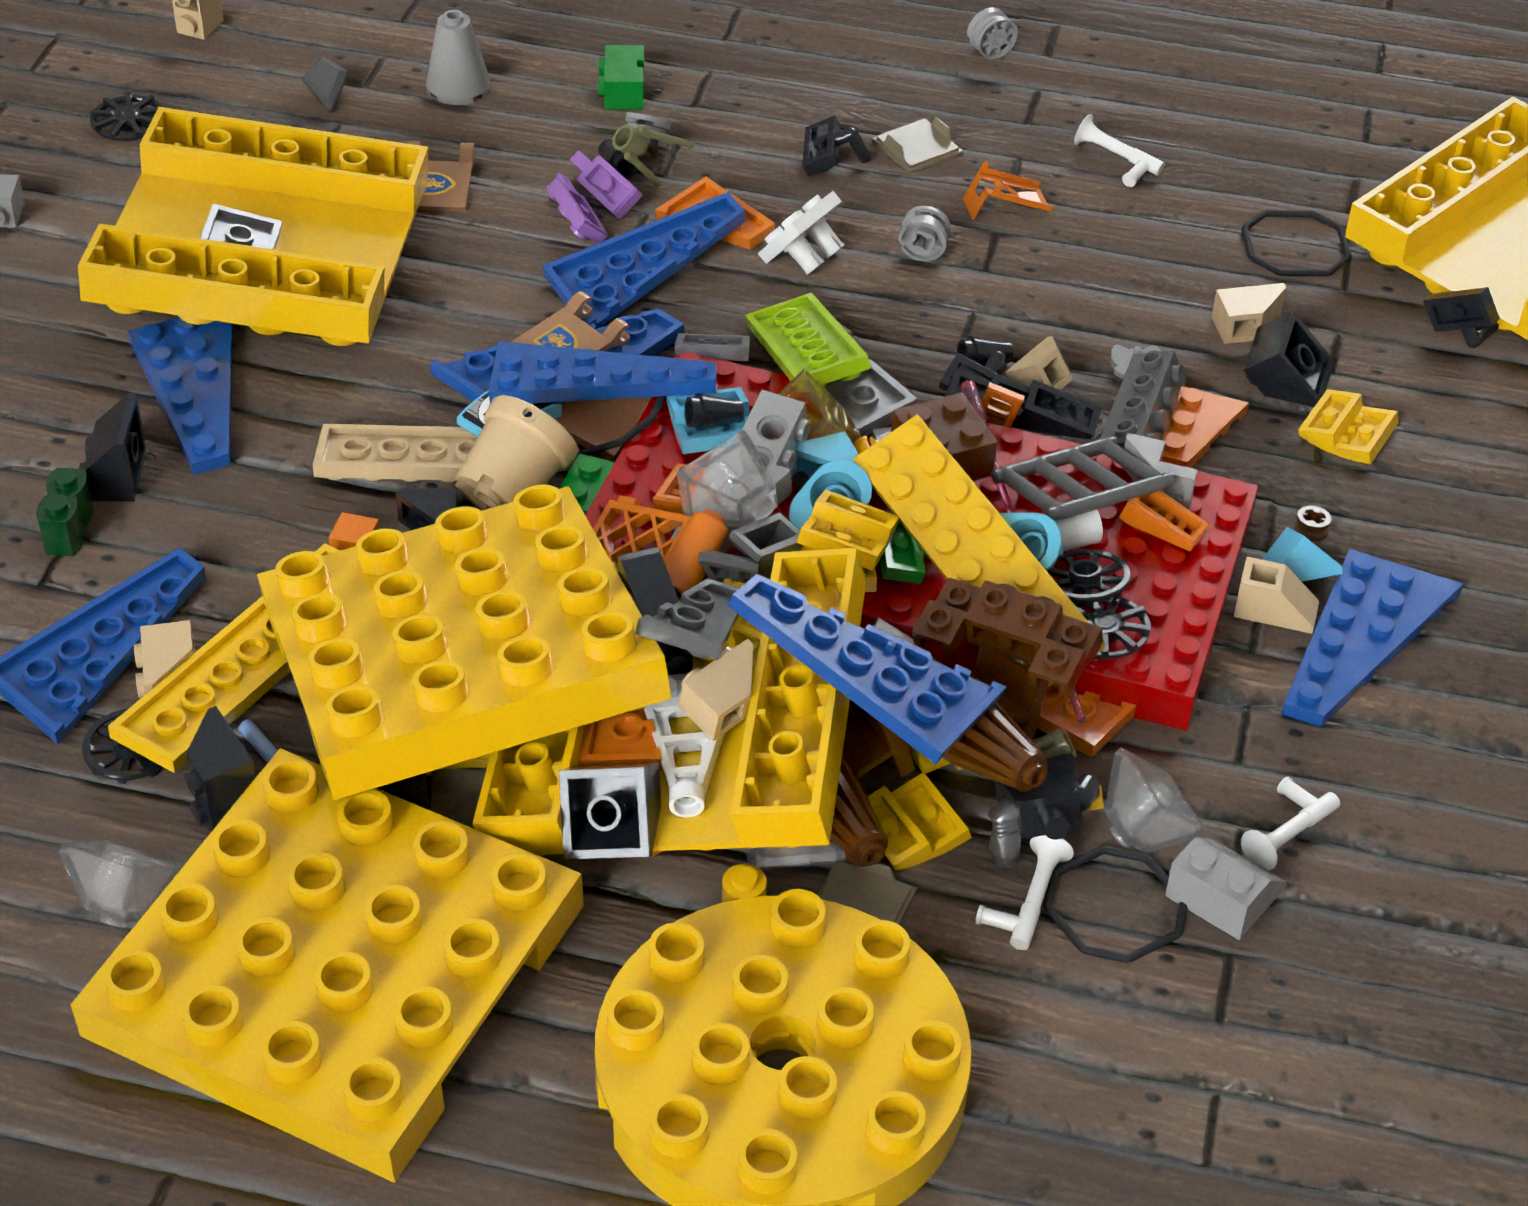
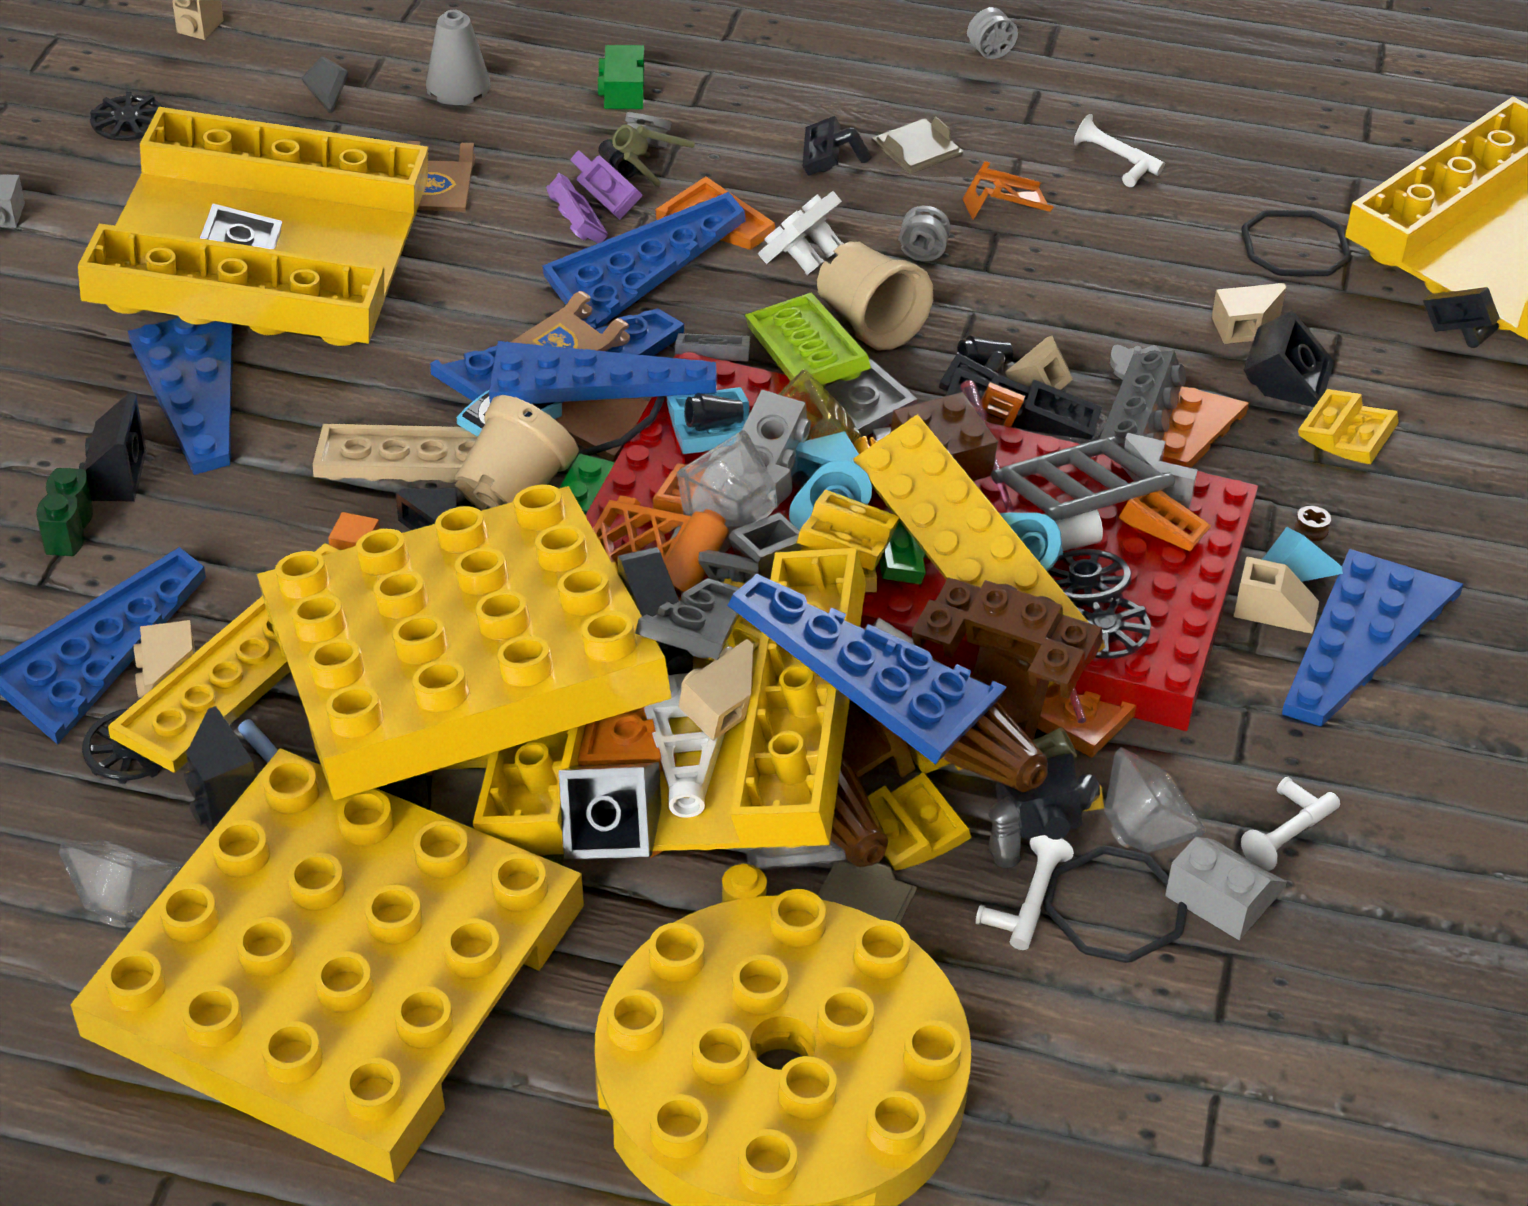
(876, 294): none -> tan piece

